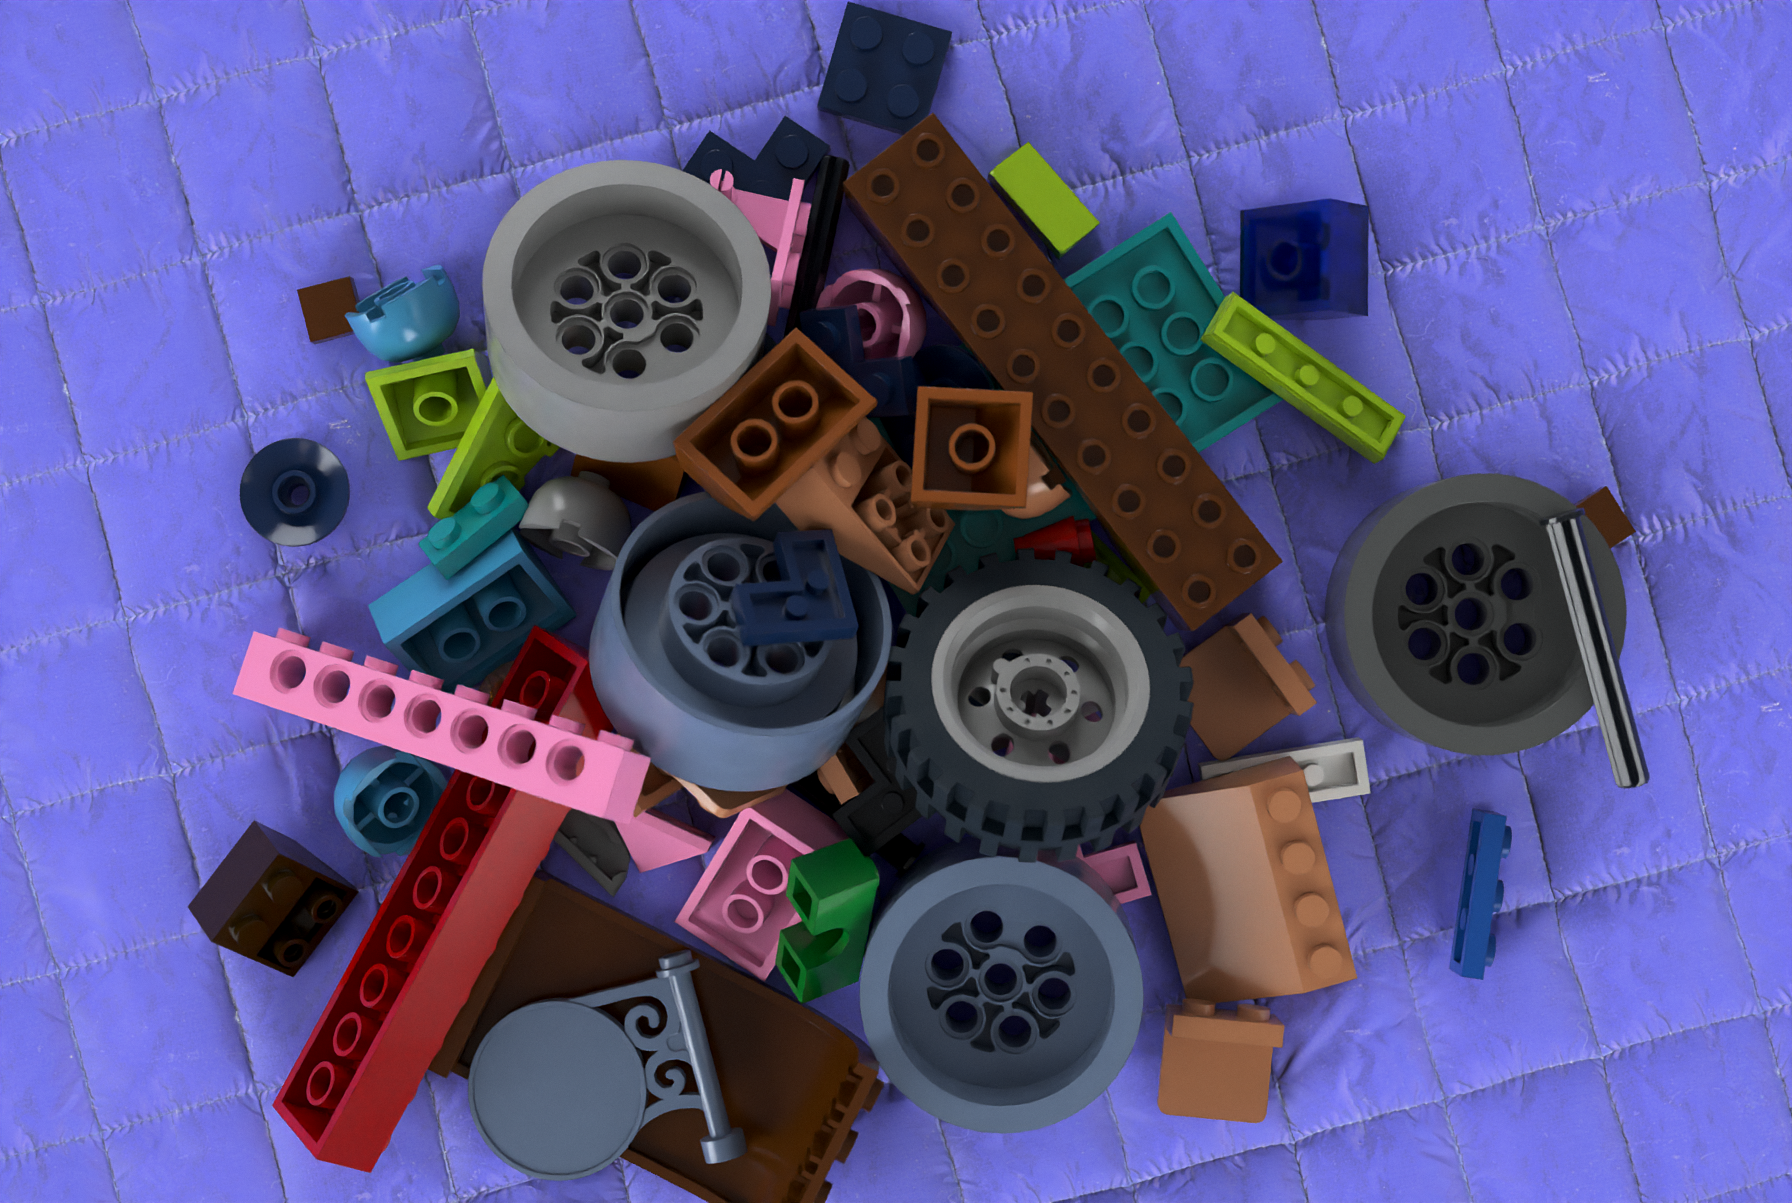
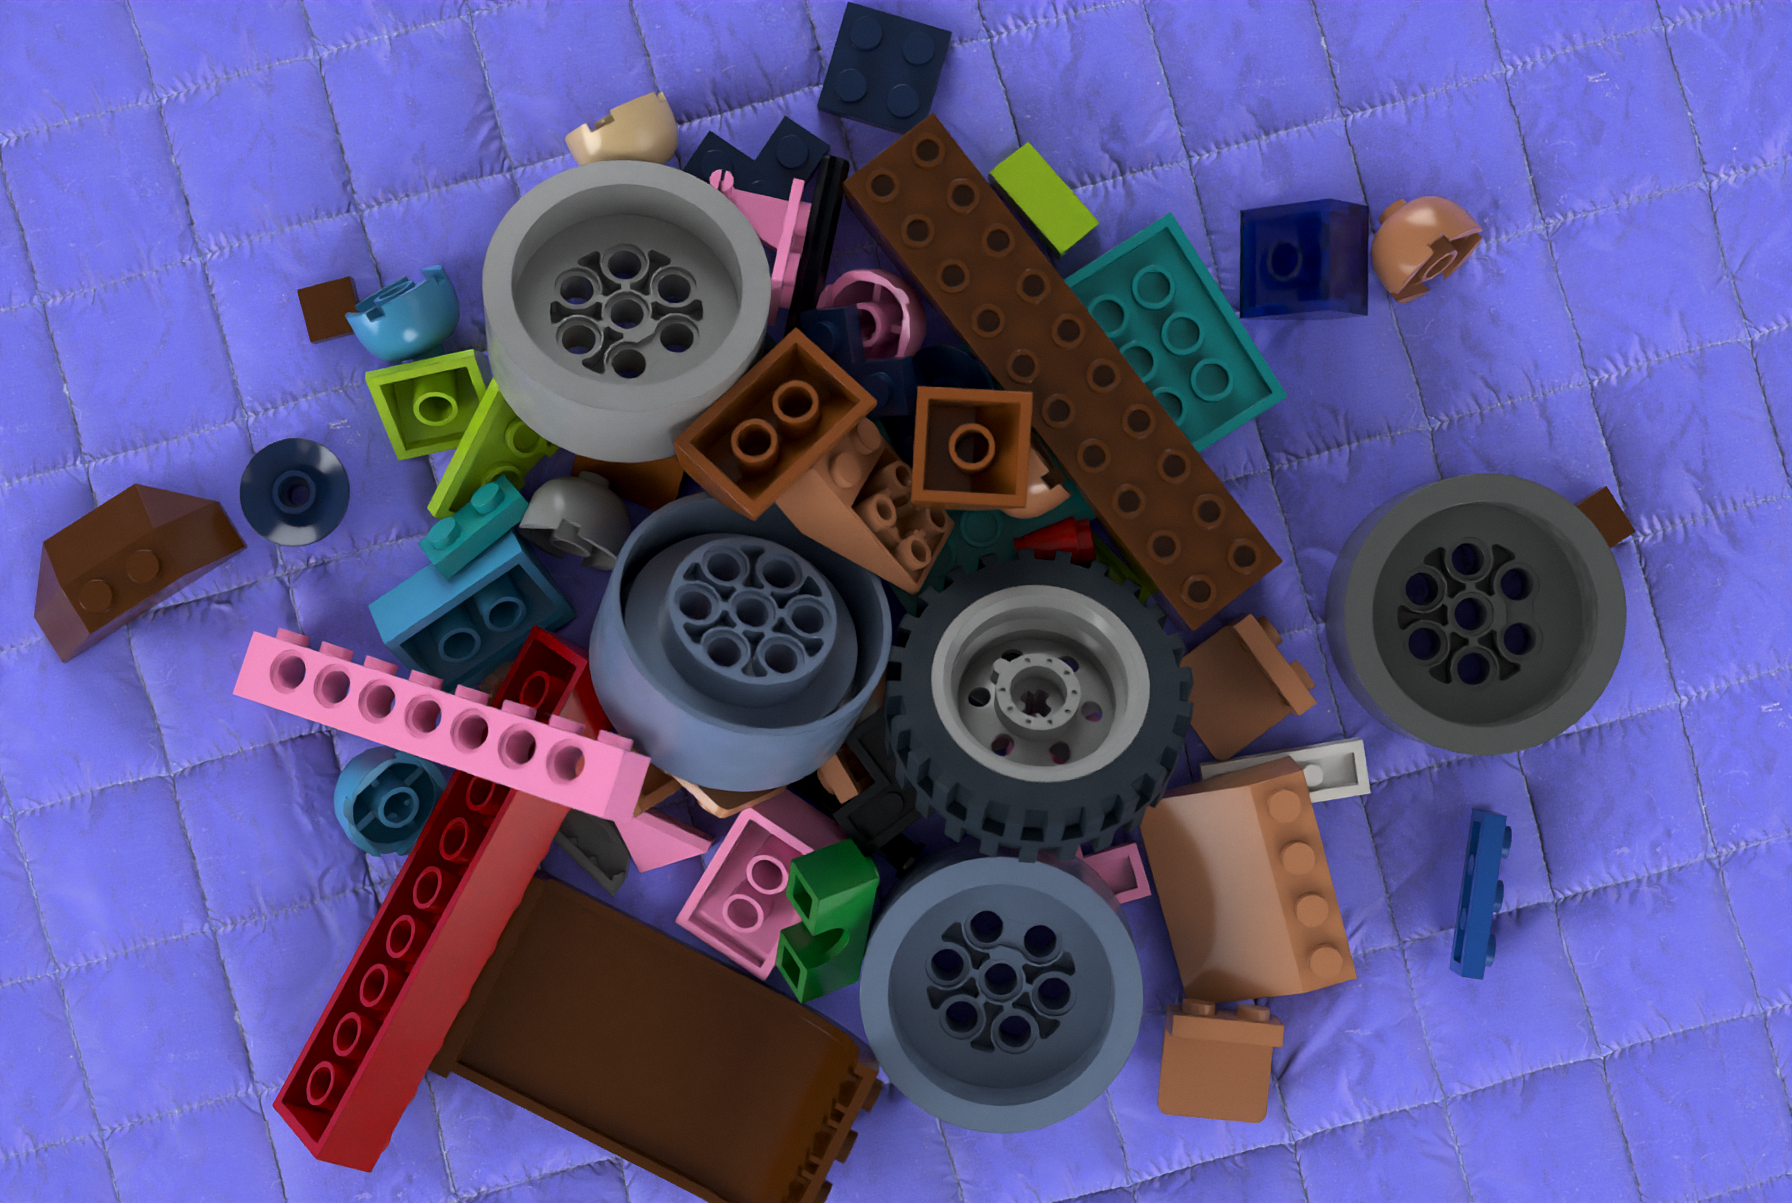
(127, 562): none -> reddish brown wedge
(271, 900): dark brown slope -> none
(568, 1089): sand blue piece -> none
(633, 131): none -> tan cylinder
(807, 603): dark blue plate -> none
(1303, 377): lime tile -> none
(1420, 243): none -> nougat cylinder
(1597, 648): axle -> none

